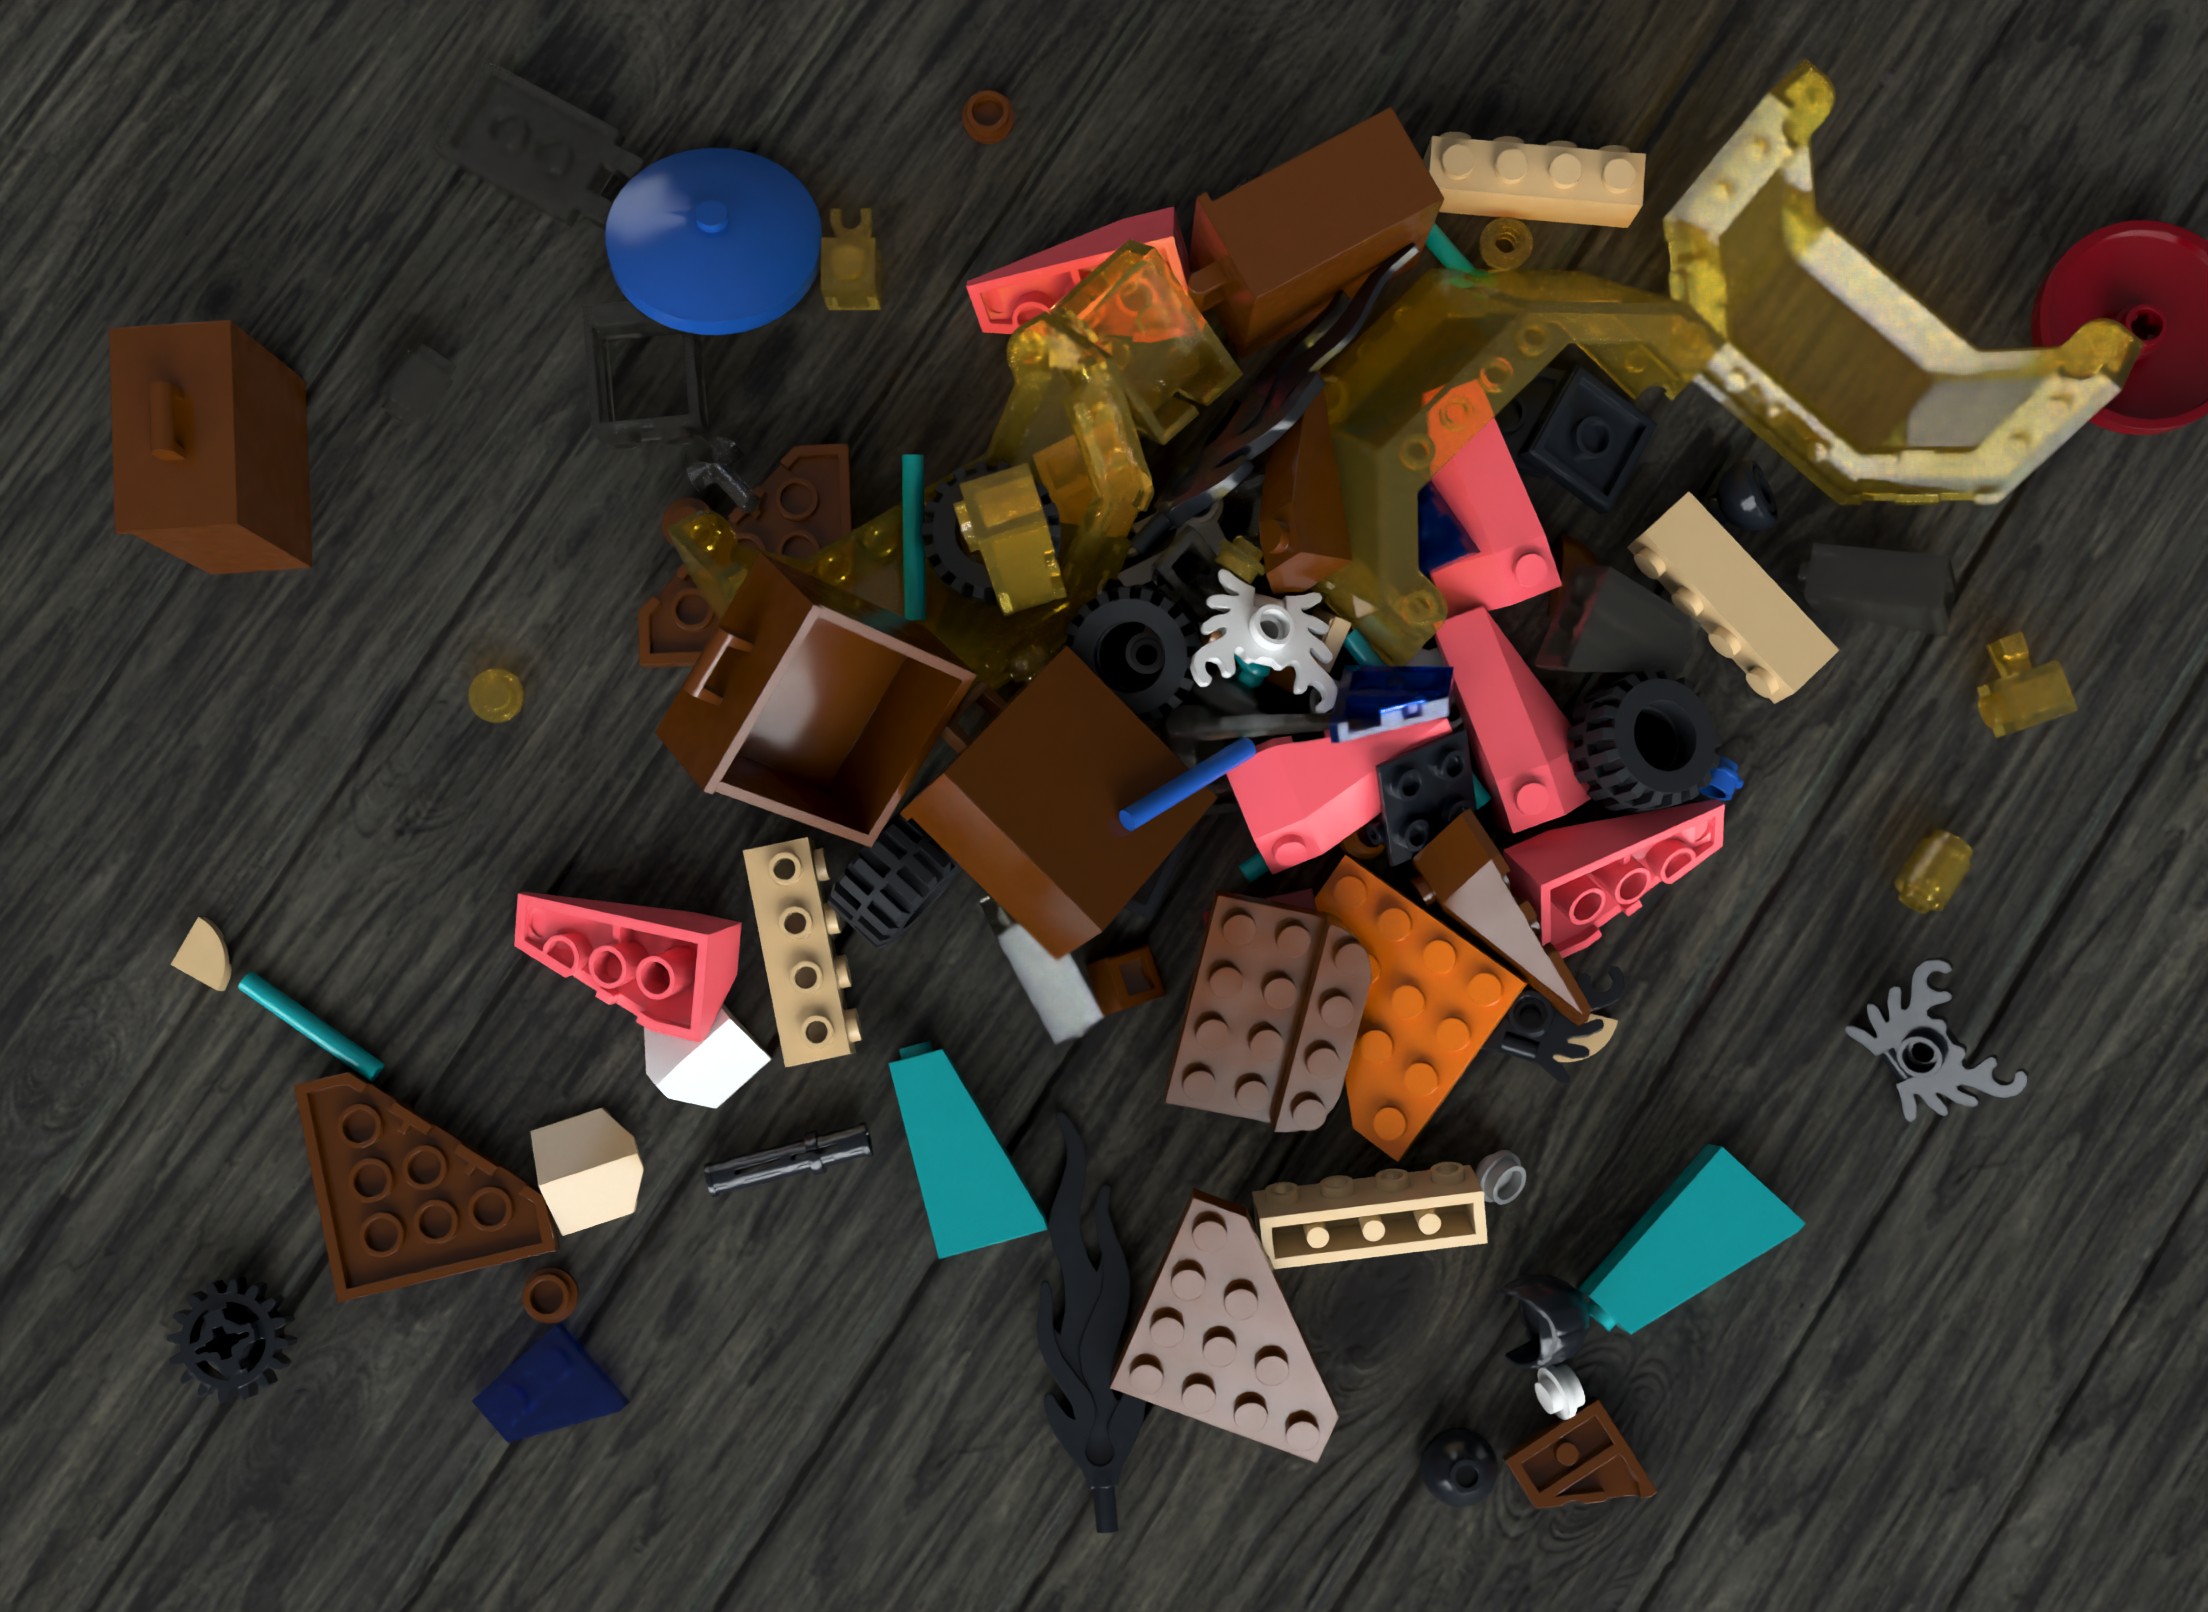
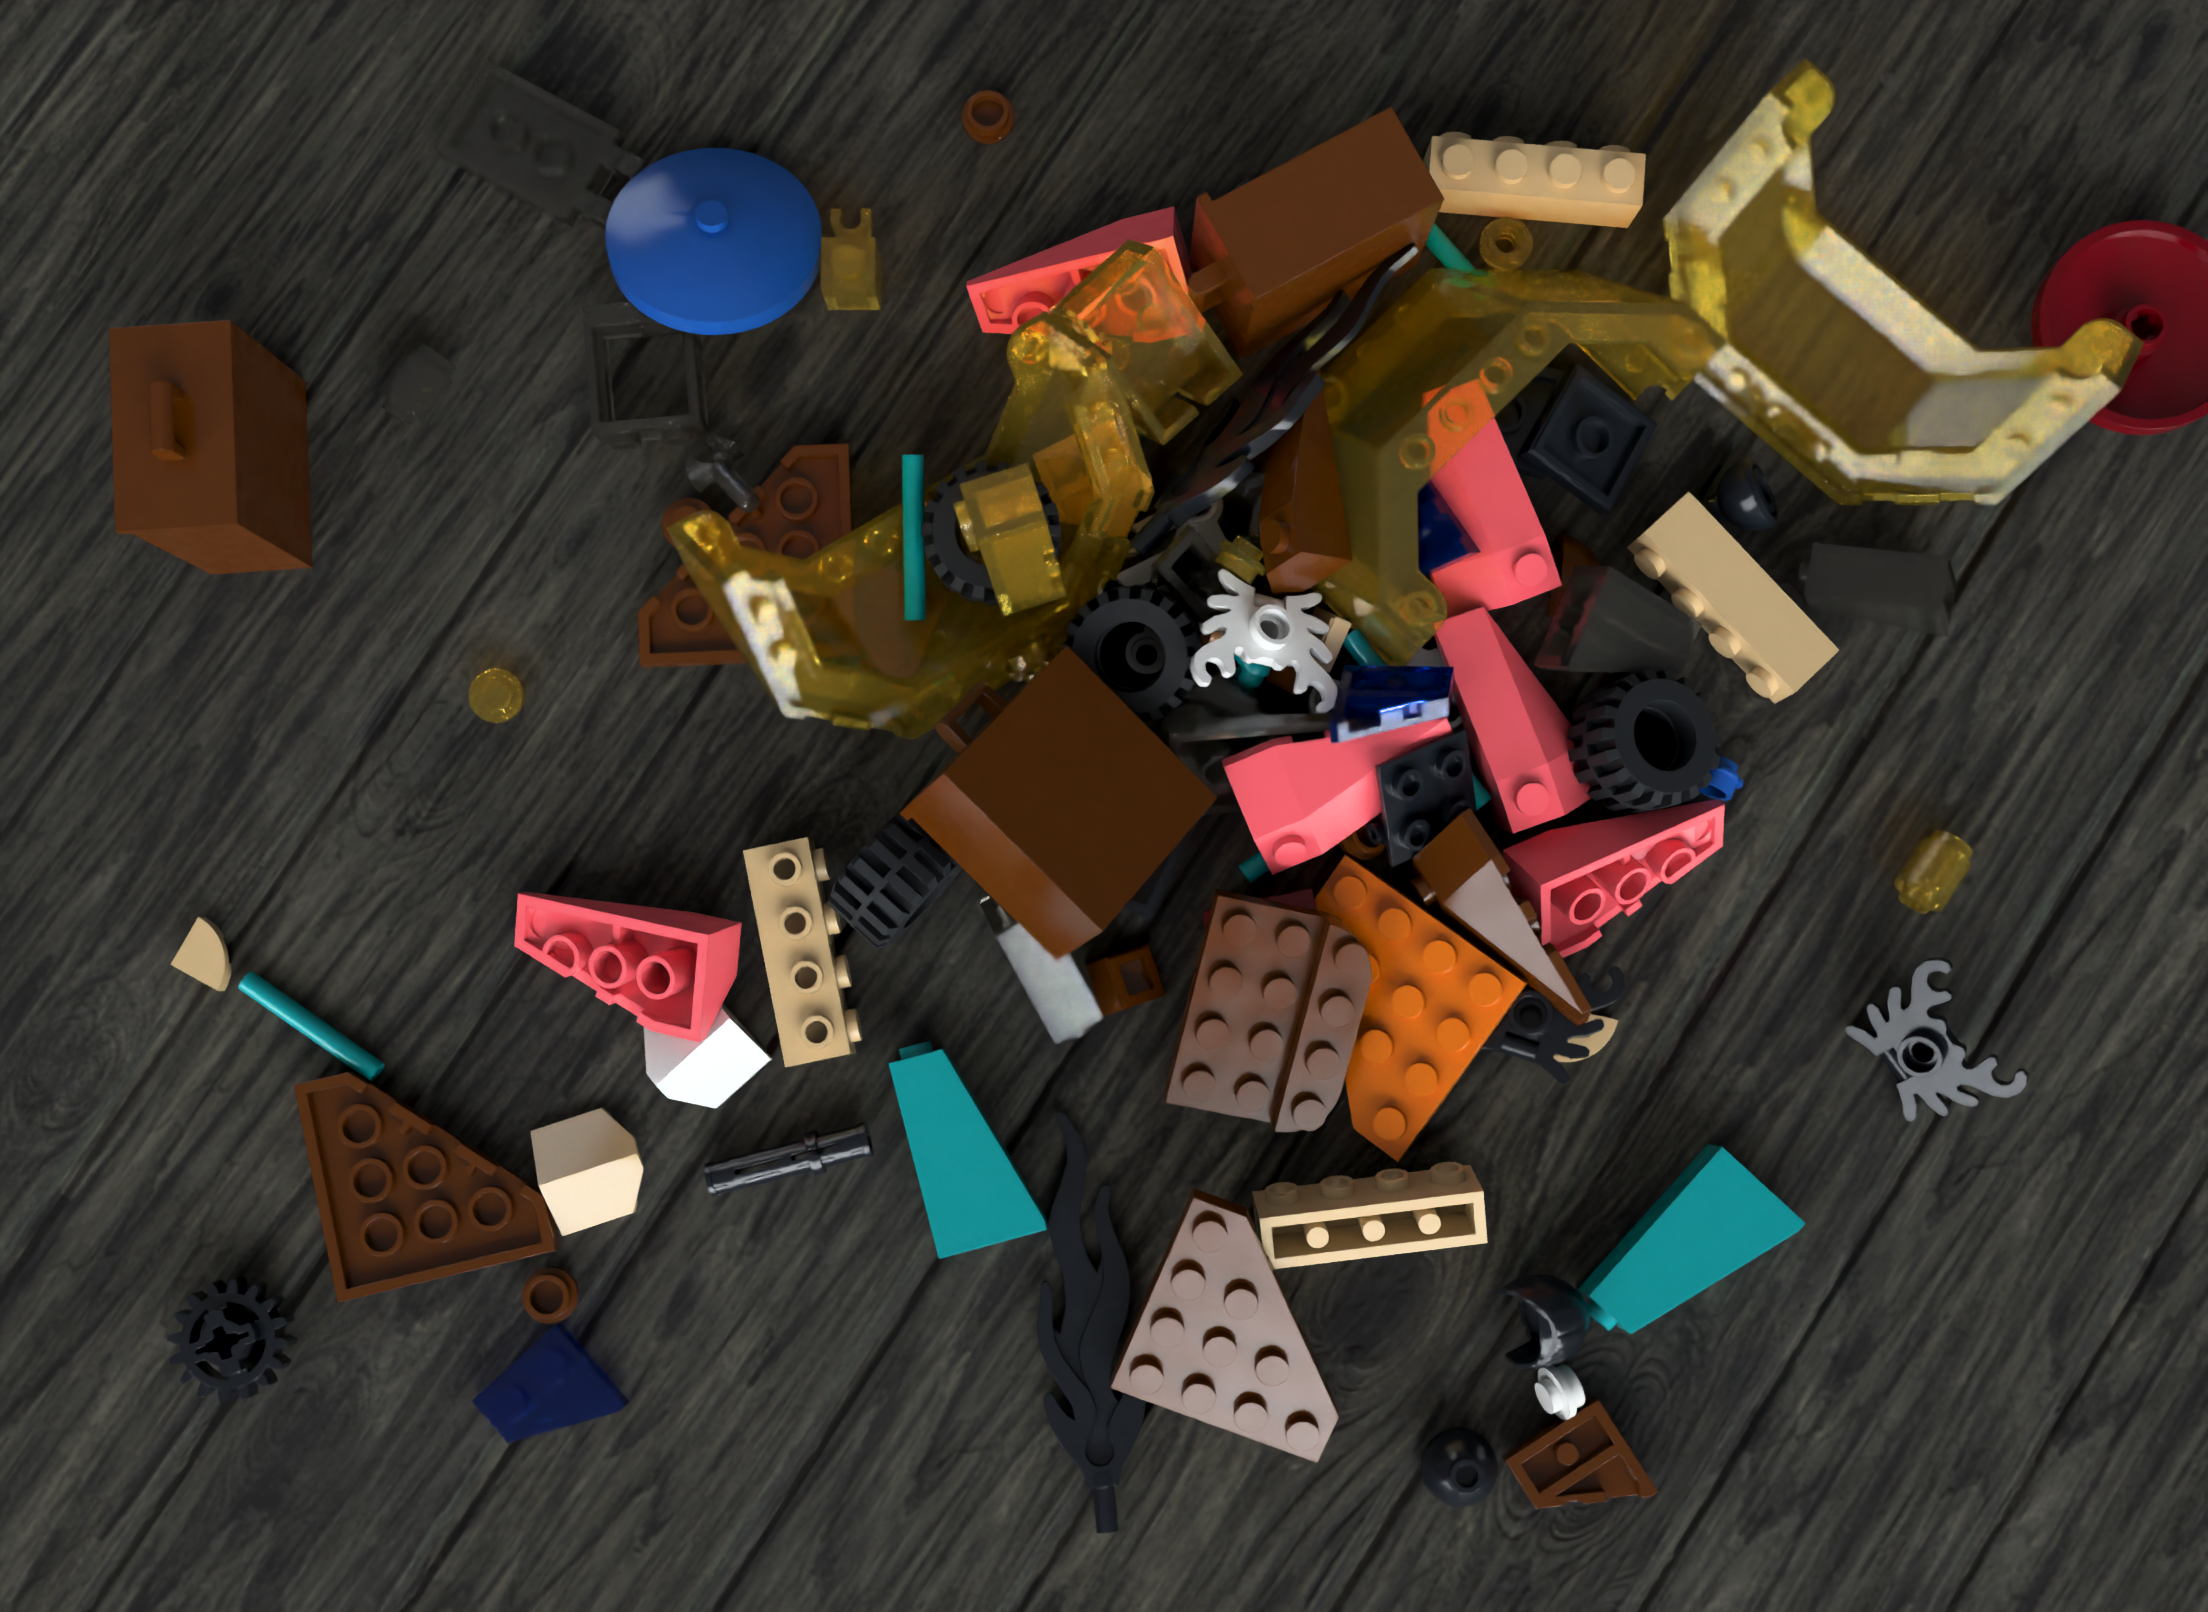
(813, 703): reddish brown container -> none
(1187, 783): blue bar -> none
(1501, 1177): light grey plate -> none
(2024, 693): clear yellow brick -> none

